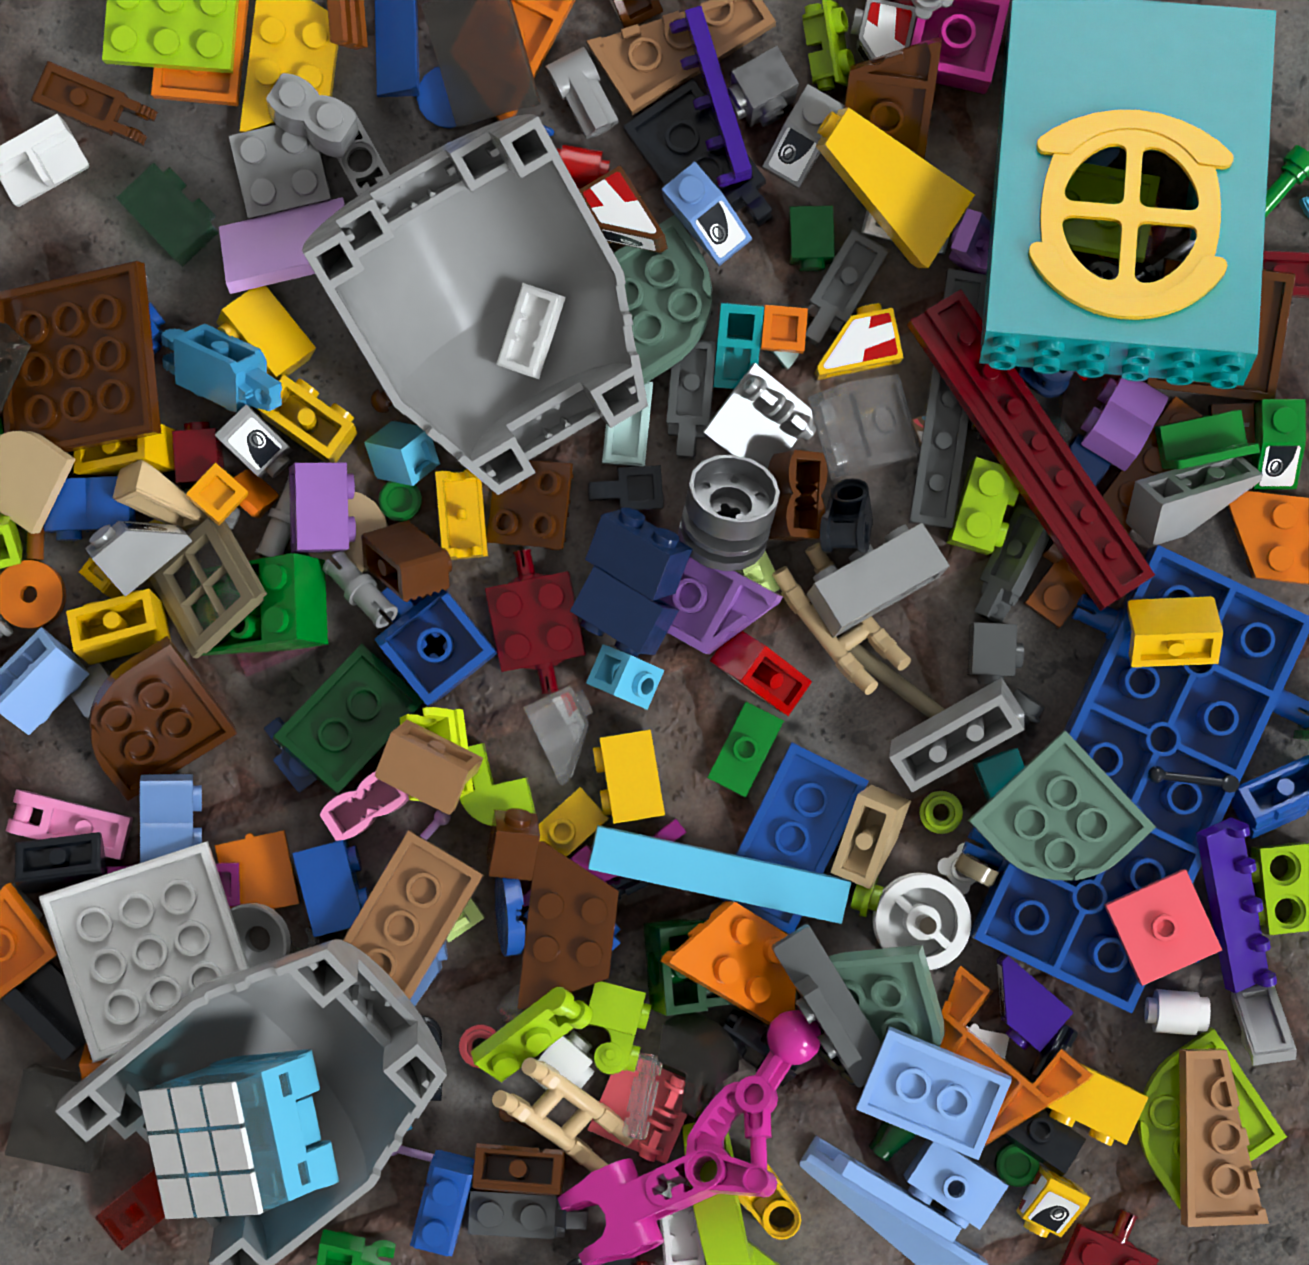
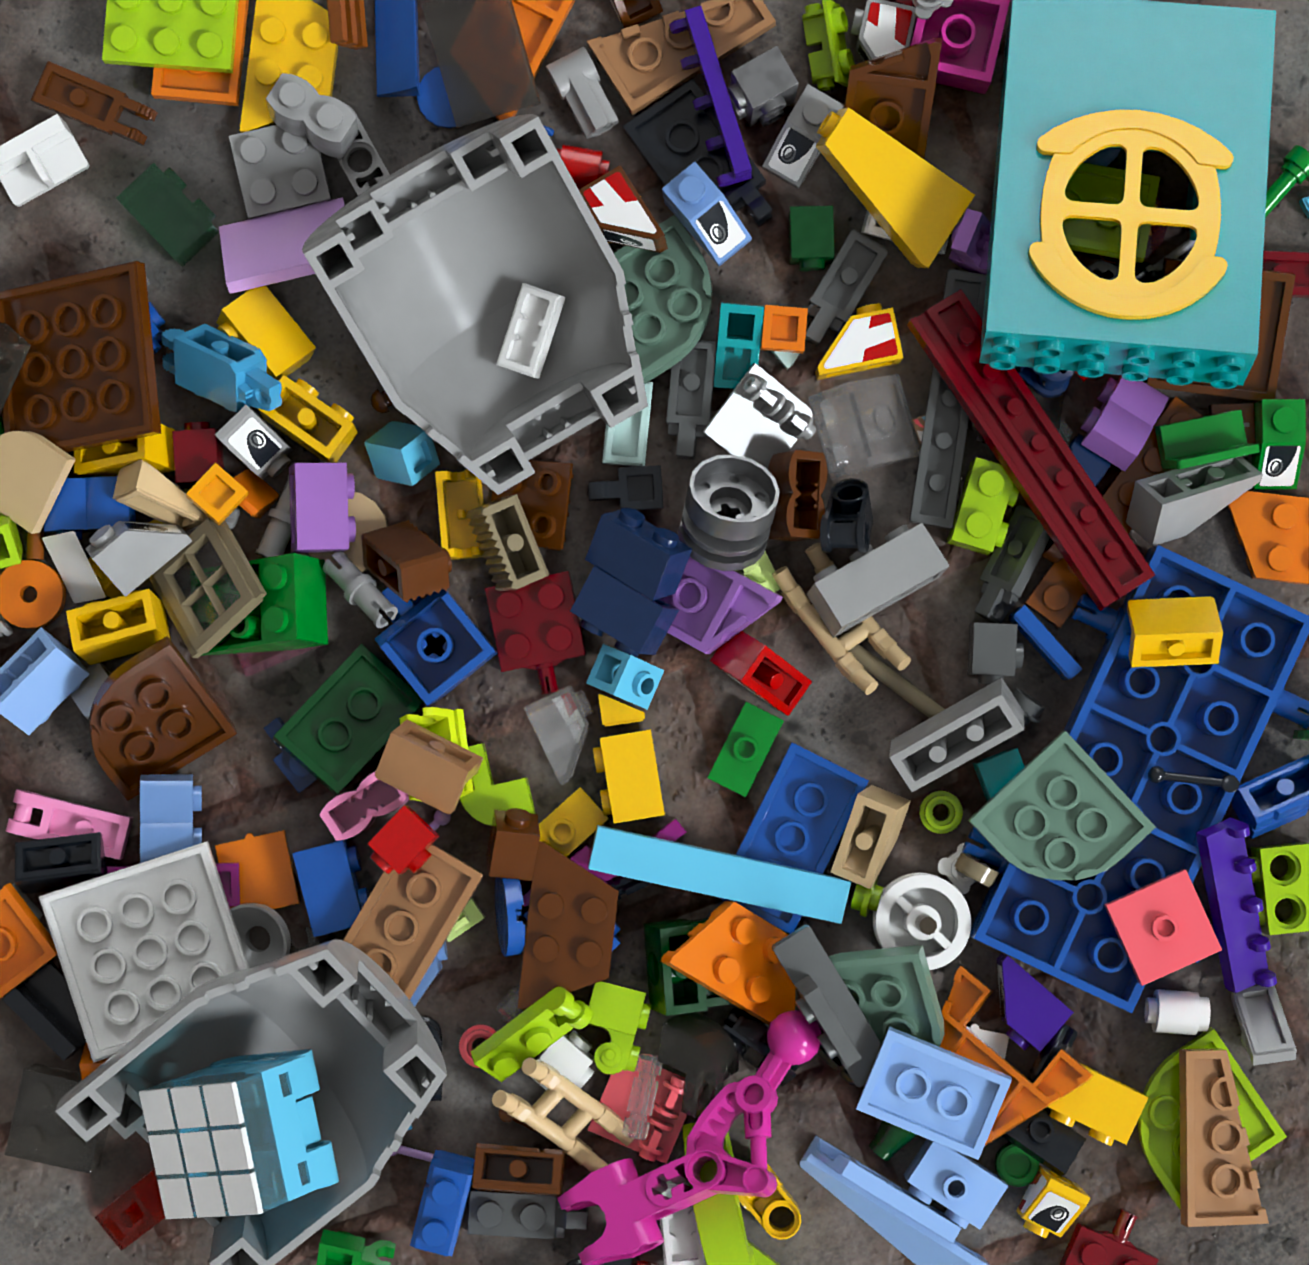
(74, 567): none -> white sticker
(400, 501): green tile -> none
(403, 842): none -> red brick
(507, 543): none -> dark tan brick
(617, 713): none -> yellow slope
(1044, 643): none -> blue tile

